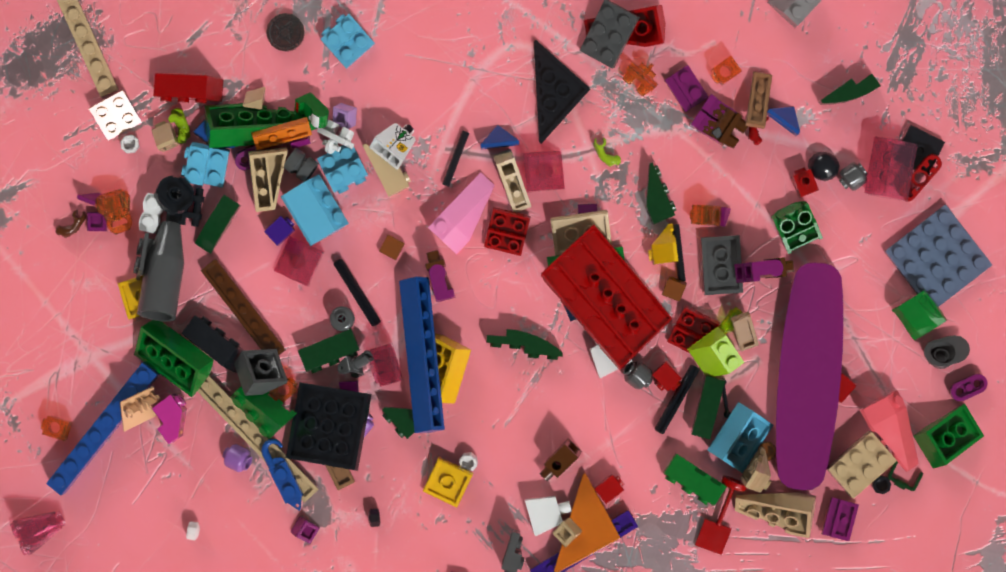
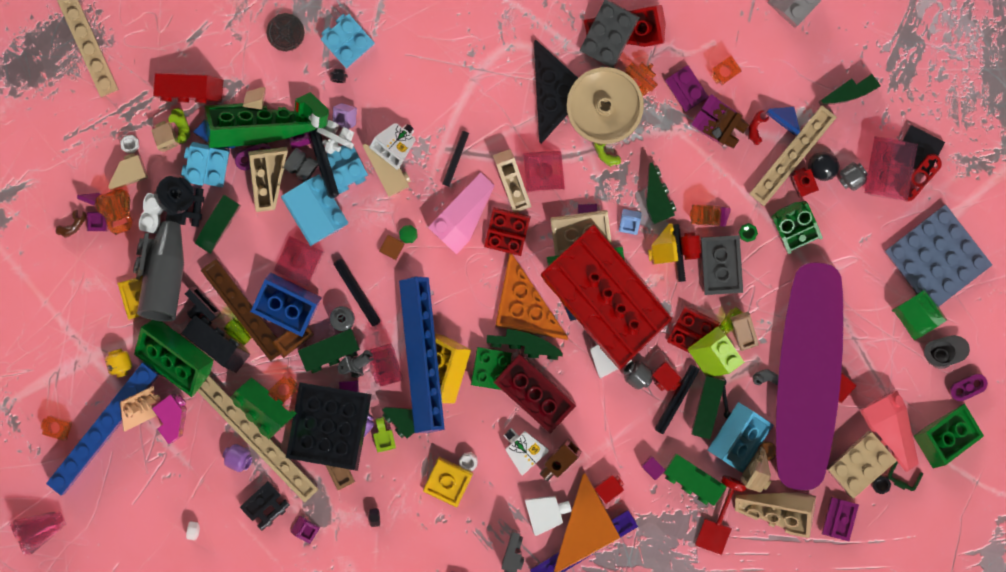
(115, 115): hinge -> none
(118, 363): none -> yellow head
(128, 172): none -> tan slope
(201, 305): none -> black tile
(237, 331): none -> clear neon green cone
(260, 371): dark grey slope -> none
(261, 501): none -> black plate
(280, 230): dark purple brick -> none
(281, 133): orange tile -> none
(282, 475): blue plate -> none
(286, 304): none -> blue slope
(290, 341): none -> dark orange tile
(323, 163): none -> black axle
(338, 76): none -> black plate
(383, 438): none -> lime plate
(408, 234): none -> green tile
(438, 277): magenta hips -> none
(488, 367): none -> green hinge
(499, 138): blue slope -> none
(523, 307): none -> orange tile
(524, 450): none -> white torso
(535, 393): none -> dark red slope
(567, 532): tan slope -> none
(605, 105): none -> tan dish
(630, 221): none -> light blue slope
(653, 468): none -> magenta slope
(674, 288): dark orange tile -> none
(691, 246): none -> red brick
(748, 232): none -> green tile
(758, 100): medium nougat tile -> none
(763, 269): magenta hips -> none
(764, 376): none -> dark grey arm
(792, 155): none -> tan plate

